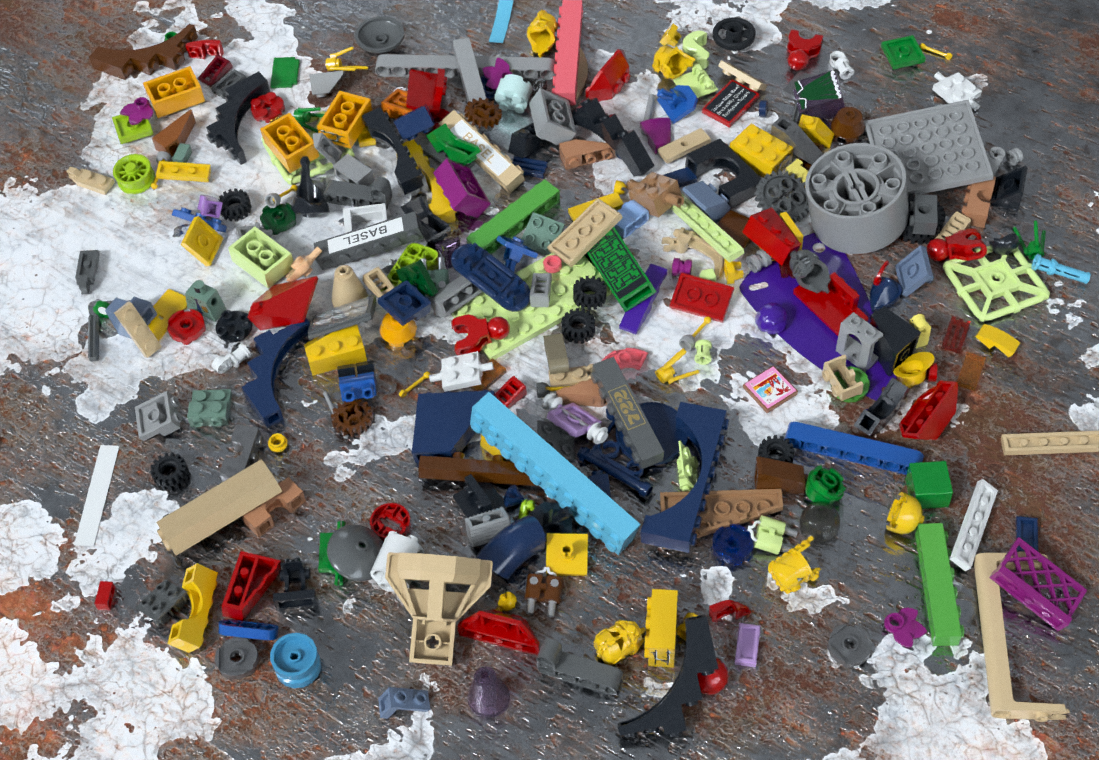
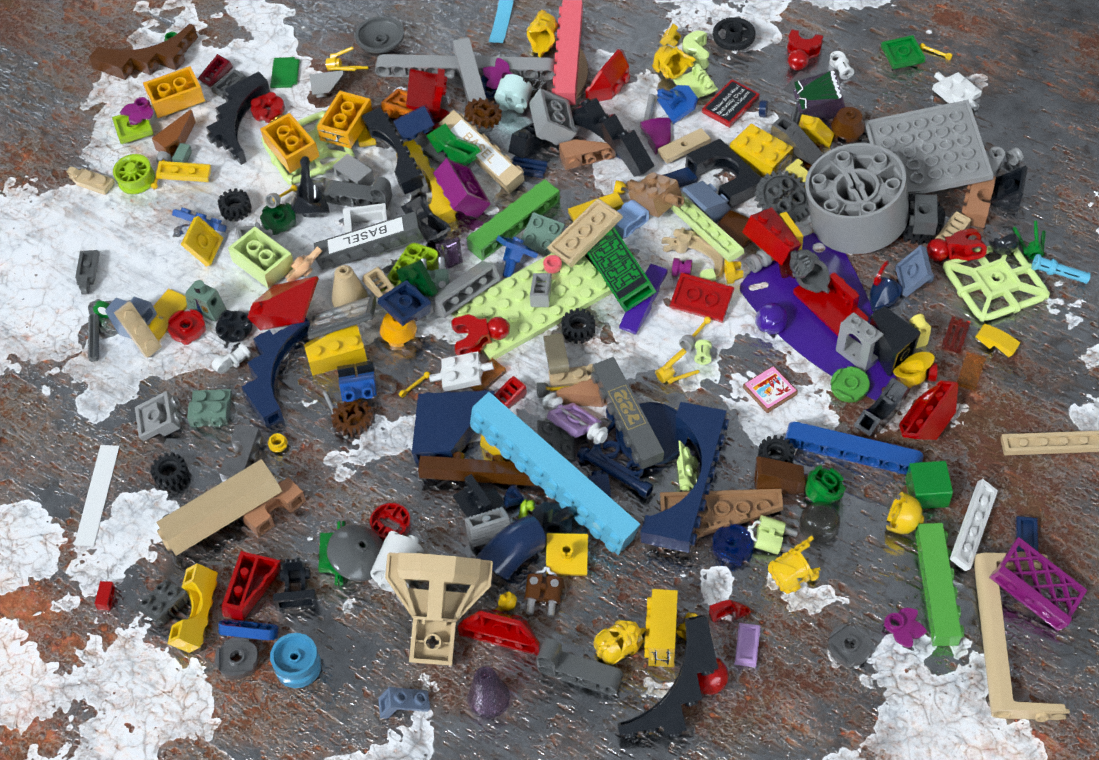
(201, 48): red slope -> none
(209, 206): medium lavender leg -> none
(303, 116): green plant -> none
(326, 148): light grey slope -> none
(491, 277): dark blue piece -> none
(589, 300): black tyre -> none
(628, 358): coral tile -> none
(742, 76): plate -> none
(839, 365): tan window -> none

